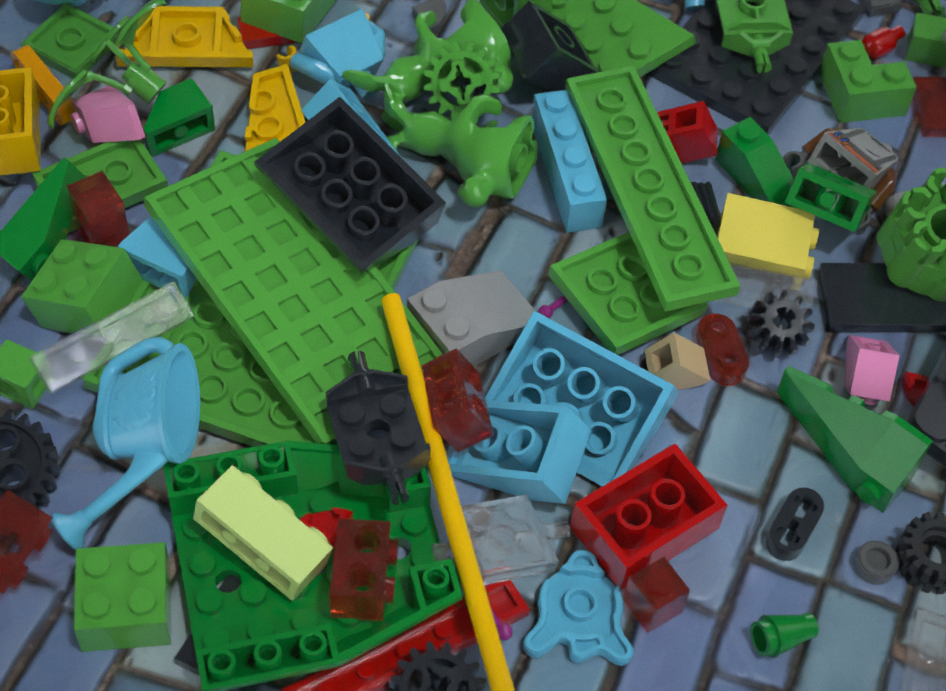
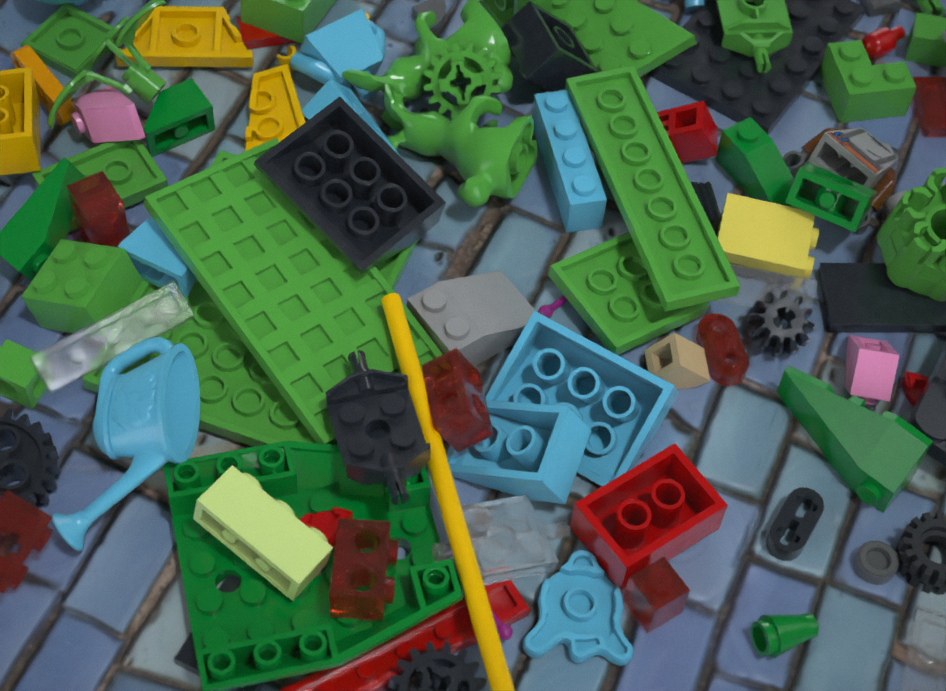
(122, 597): bright green brick -> none

